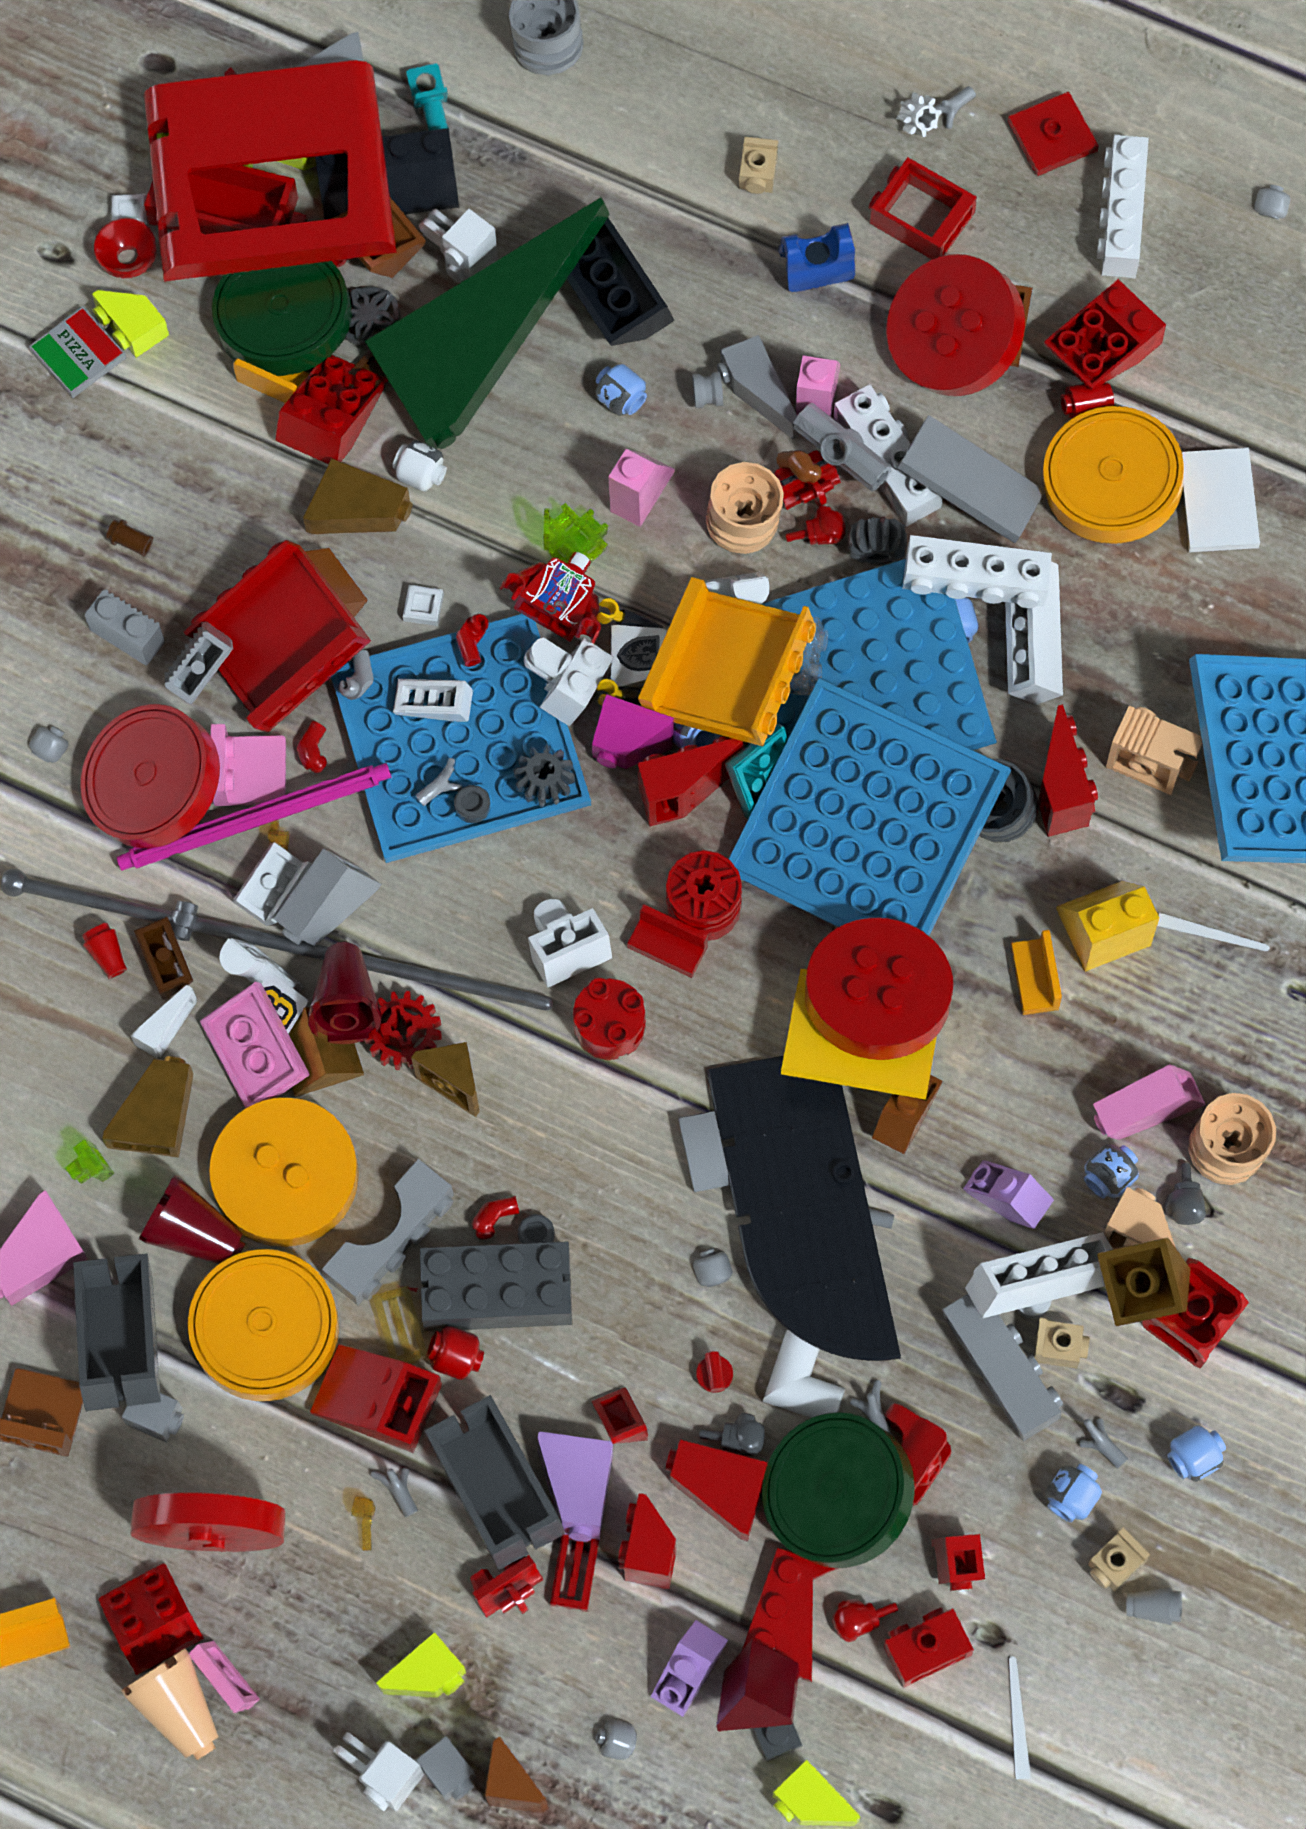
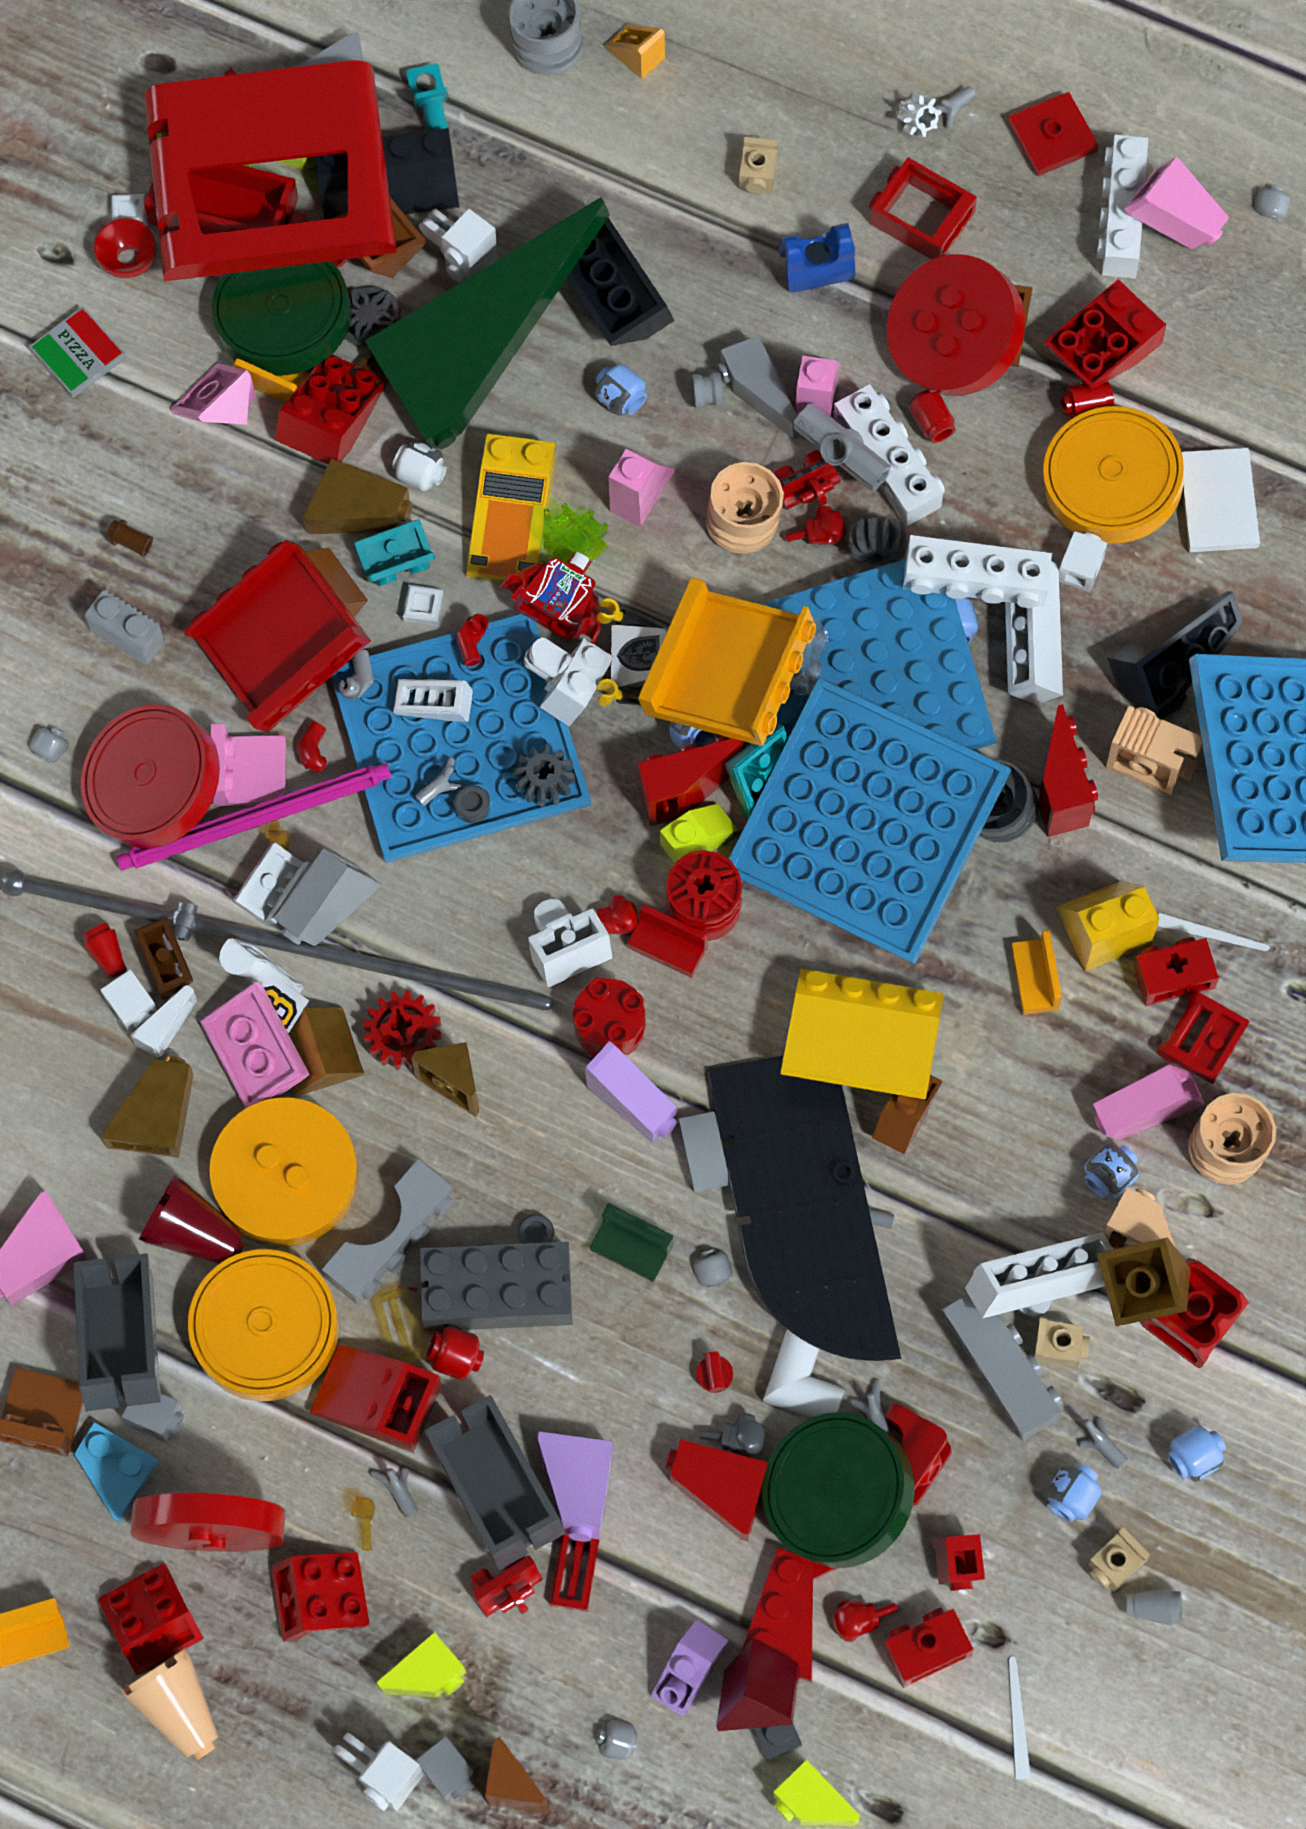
(88, 1163): clear neon green tile -> none
(114, 1468): none -> medium azure wing
(129, 1001): none -> white brick
(133, 319): neon yellow slope -> none
(198, 662): light grey brick -> none
(218, 397): none -> bright pink slope
(224, 1676): bright pink tile -> none
(319, 1594): none -> red bracket
(344, 997): dark red cone -> none
(394, 552): none -> teal bracket
(490, 1213): red arm -> none
(510, 506): none -> slope
(619, 916): none -> red piece
(620, 1417): red slope -> none
(630, 733): dark pink slope -> none
(630, 1093): none -> lavender slope
(632, 1243): none -> clear green panel
(638, 48): none -> light orange slope
(651, 1549): red slope -> none
(697, 831): none -> neon yellow slope
(747, 587): white brick -> none
(800, 465): dark orange arm -> none
(878, 988): red brick -> none
(932, 416): none -> red brick
(971, 479): light grey tile -> none
(1009, 1193): lavender slope -> none
(1082, 561): none -> white brick
(1156, 666): none -> black wedge
(1164, 984): none -> red brick
(1178, 206): none -> bright pink slope
(1186, 1201): dark grey piece -> none
(1214, 1042): none -> red plate

